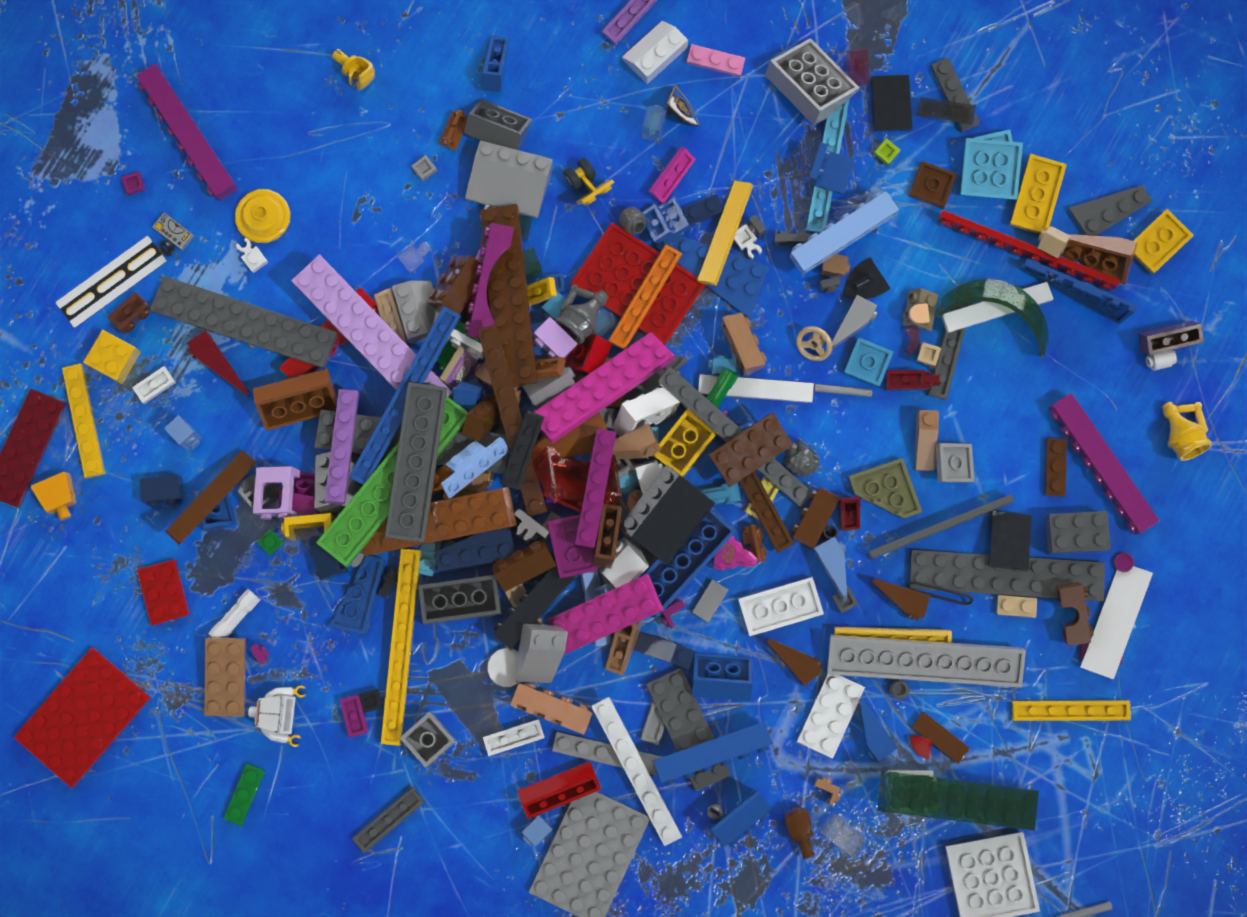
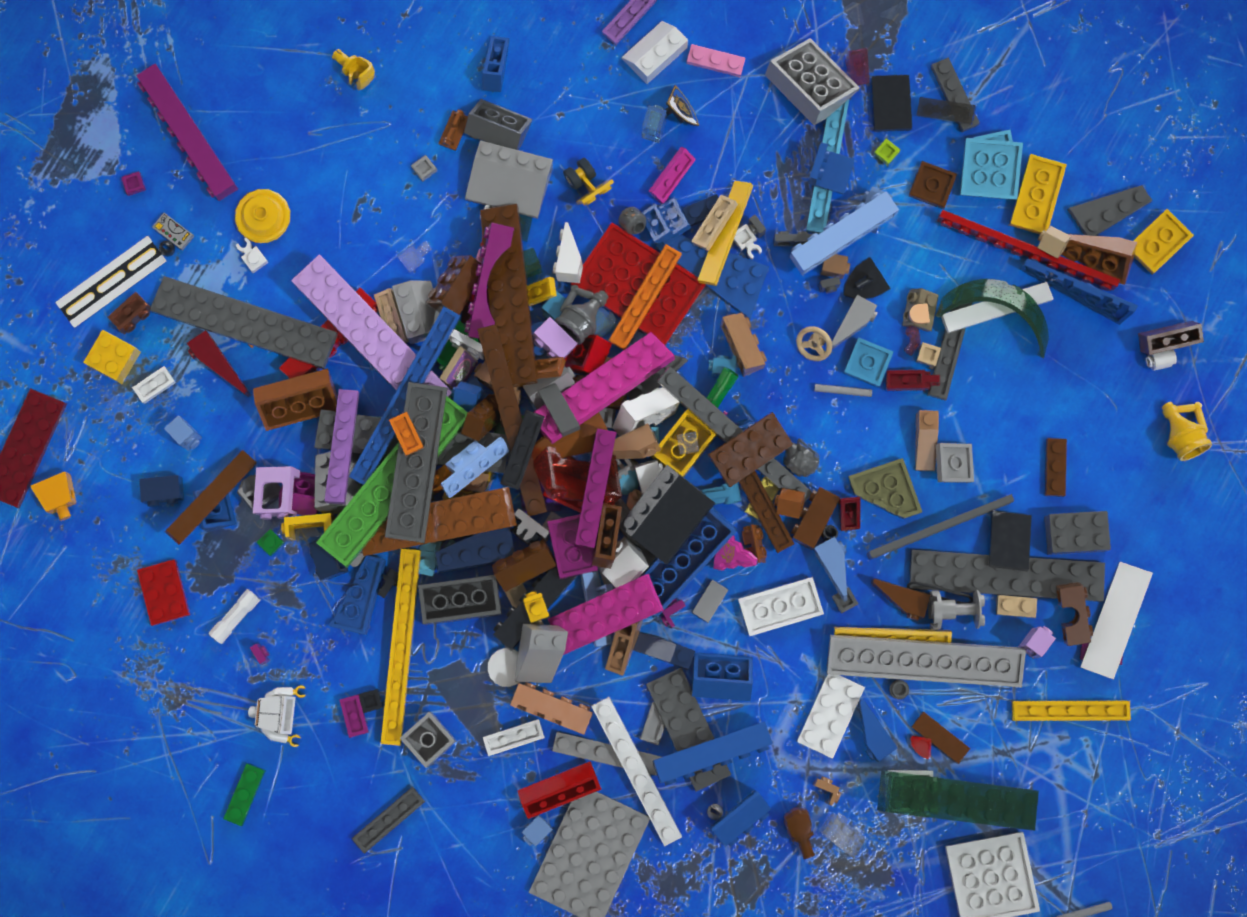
(82, 717): red plate -> none
(83, 421): yellow plate -> none
(225, 676): medium nougat plate -> none
(406, 433): none -> orange plate
(535, 606): none -> yellow bracket
(559, 410): none -> dark grey tile
(569, 262): none -> white slope
(687, 443): none -> clear tile
(714, 222): none -> tan plate
(762, 389): white tile -> none
(790, 503): none -> dark orange brick
(800, 664): reddish brown slope -> none
(948, 609): none -> light grey piece
(1037, 641): none -> lavender brick
(1103, 464): magenta brick -> none
(1124, 562): magenta piece -> none

